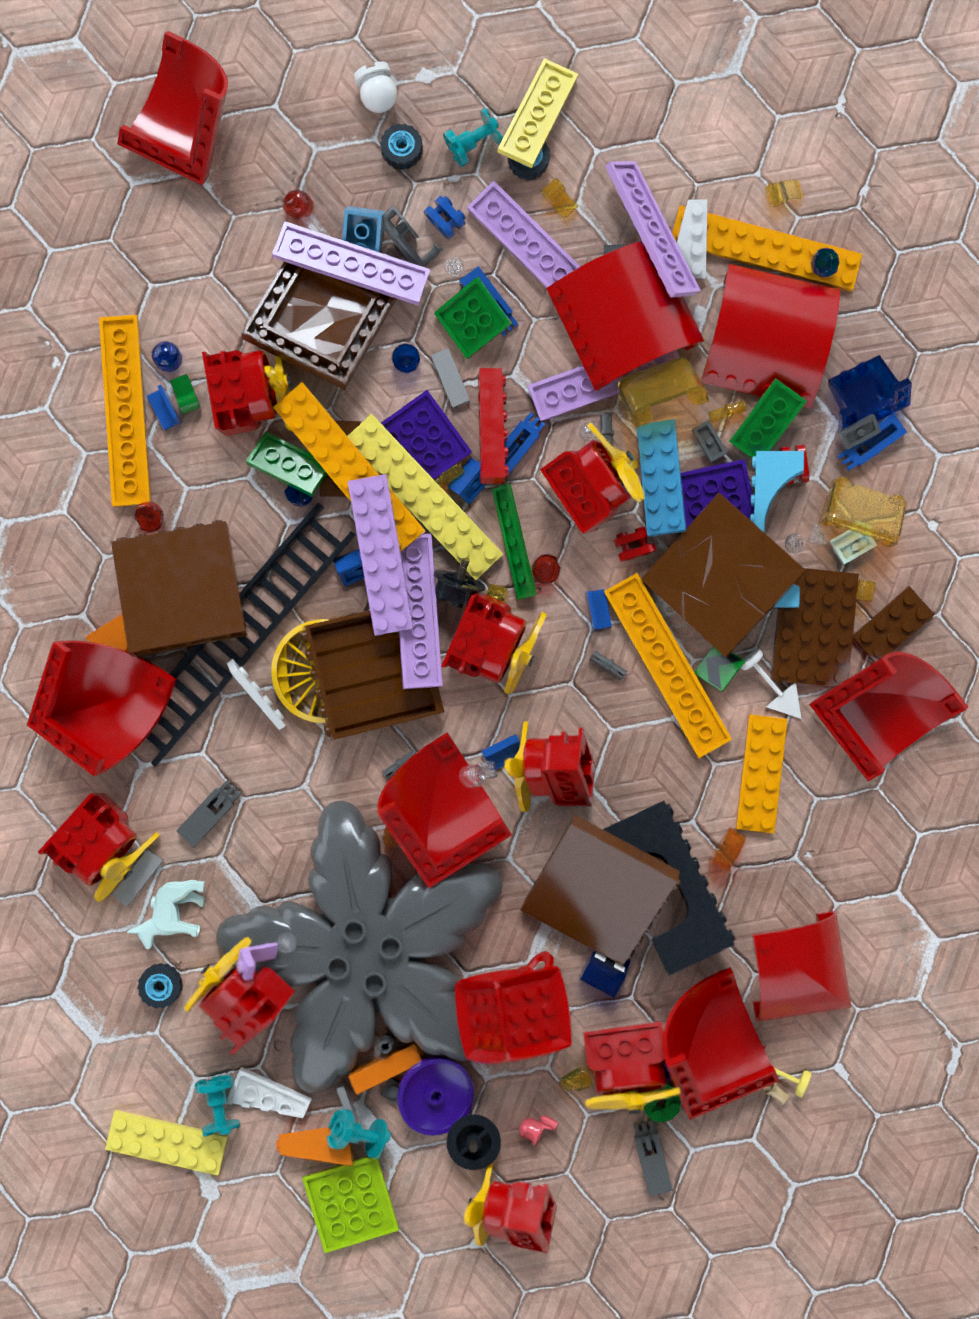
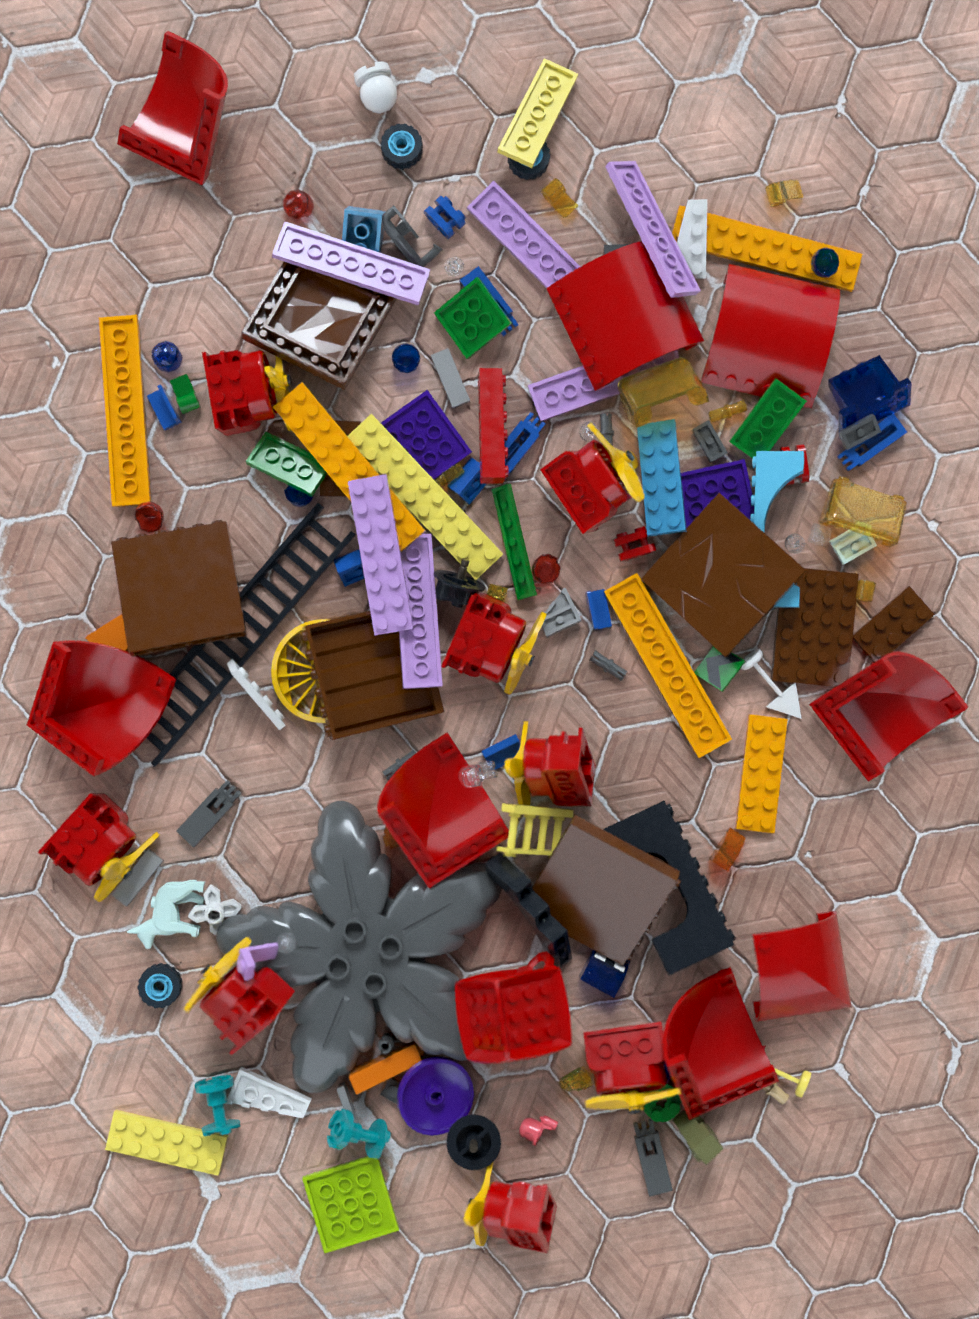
(213, 902): none -> white plant
(313, 1146): orange slope -> none
(467, 140): teal piece -> none
(530, 813): none -> light yellow fence
(536, 911): none -> black arch
(560, 615): none -> light grey wing
(699, 1137): none -> olive wedge

